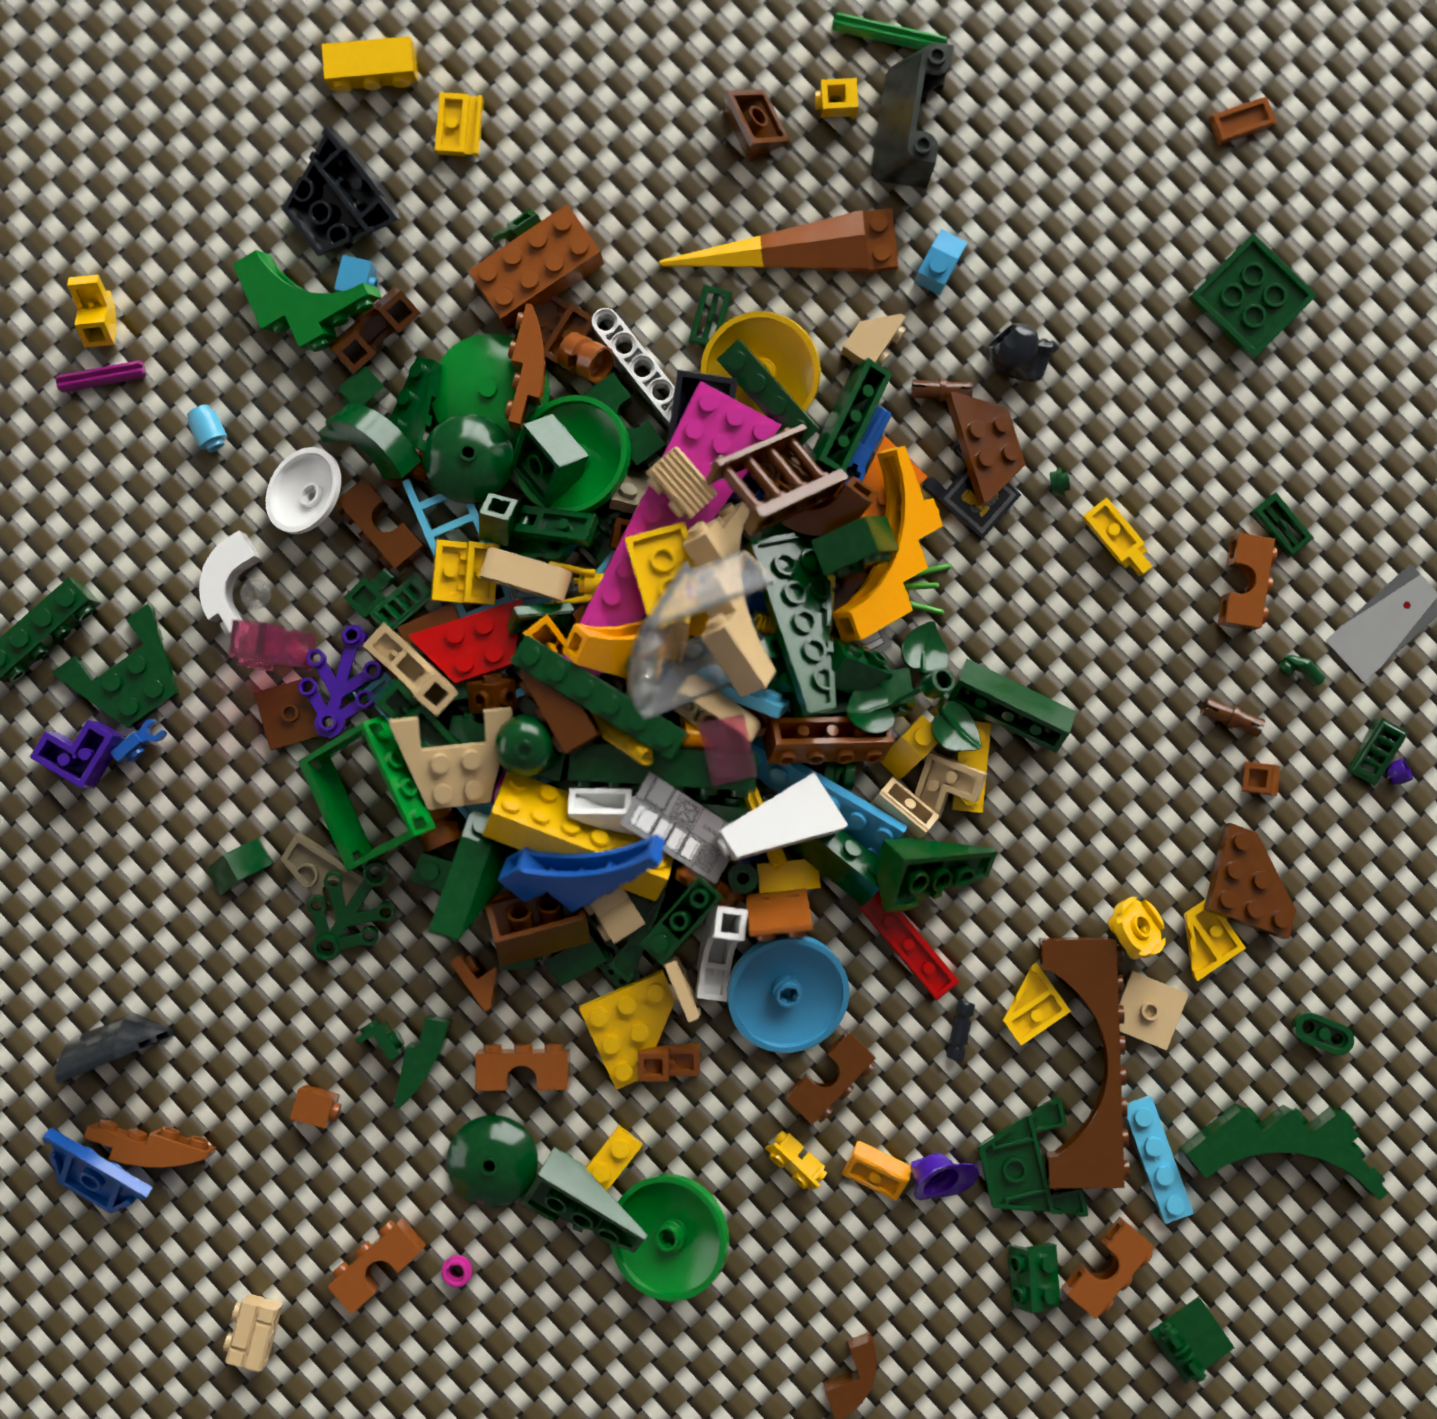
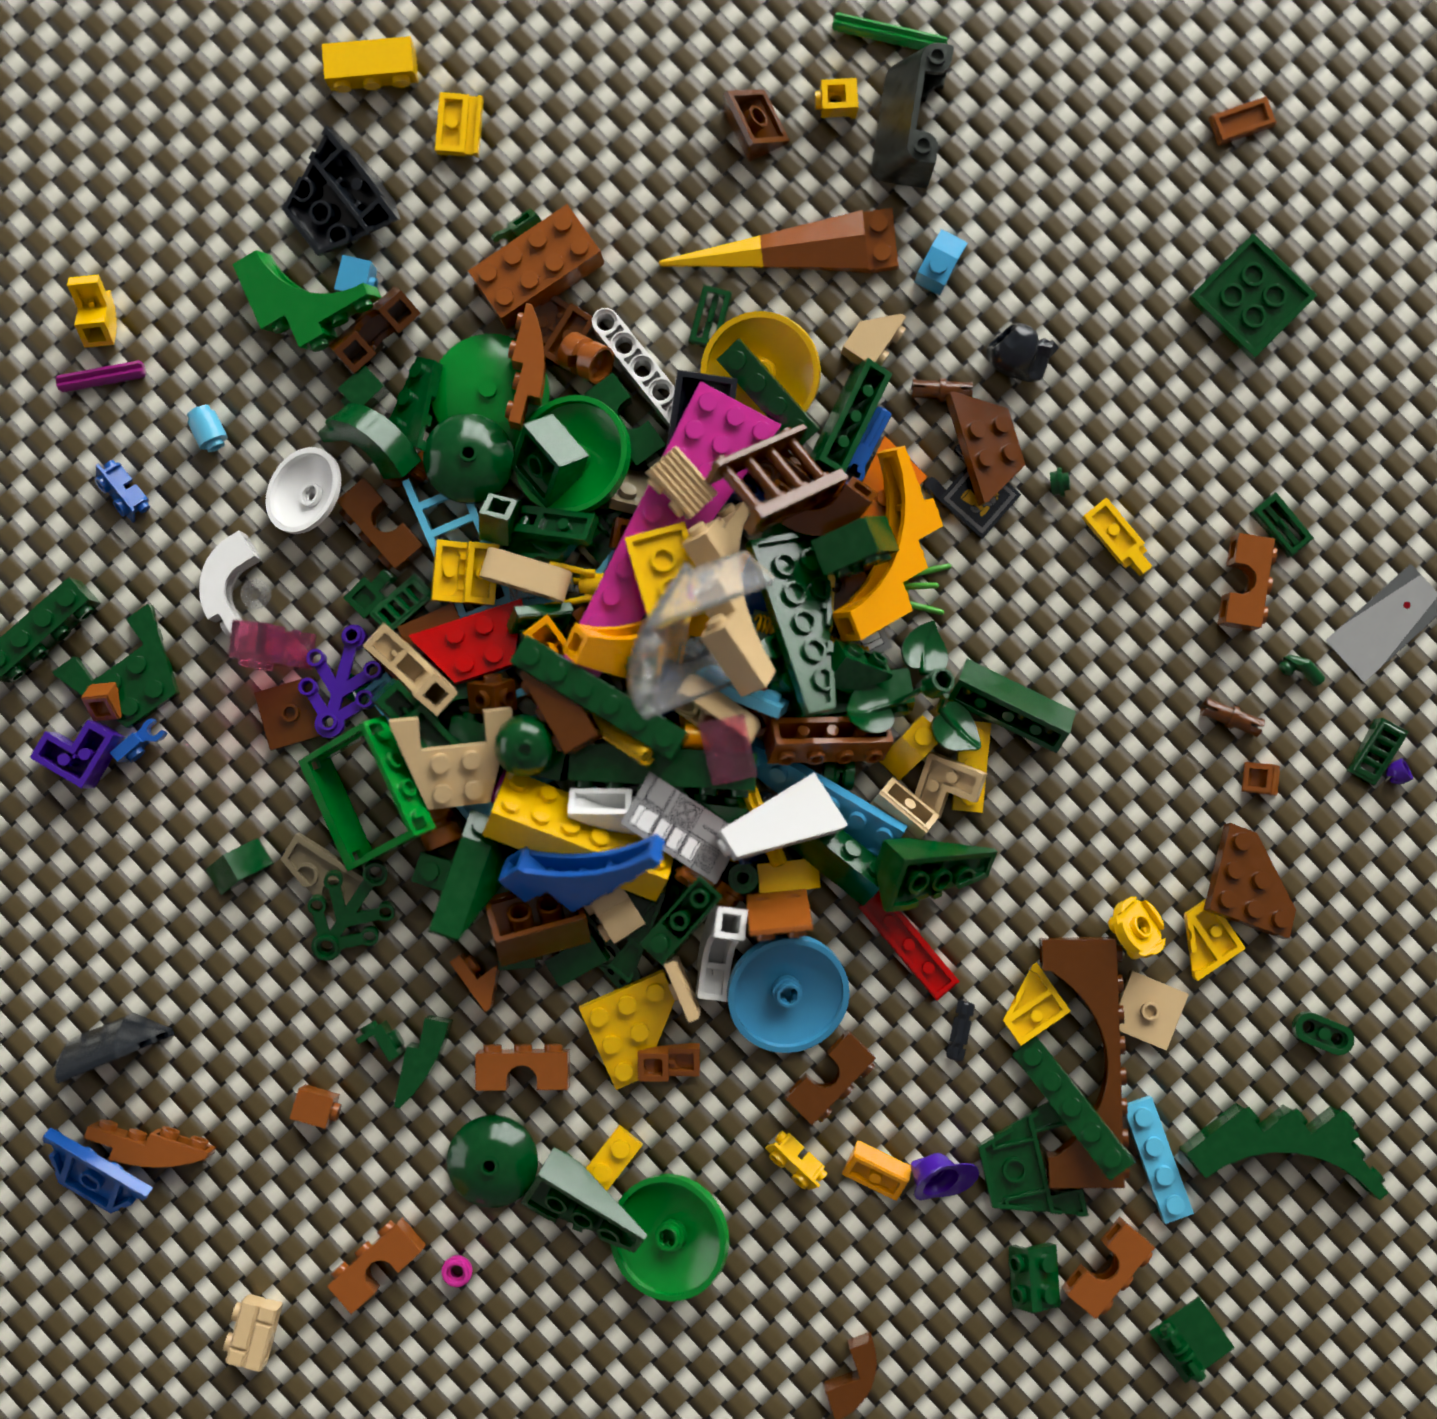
(102, 701): none -> dark orange slope
(113, 480): none -> hinge
(1074, 1108): none -> dark green plate

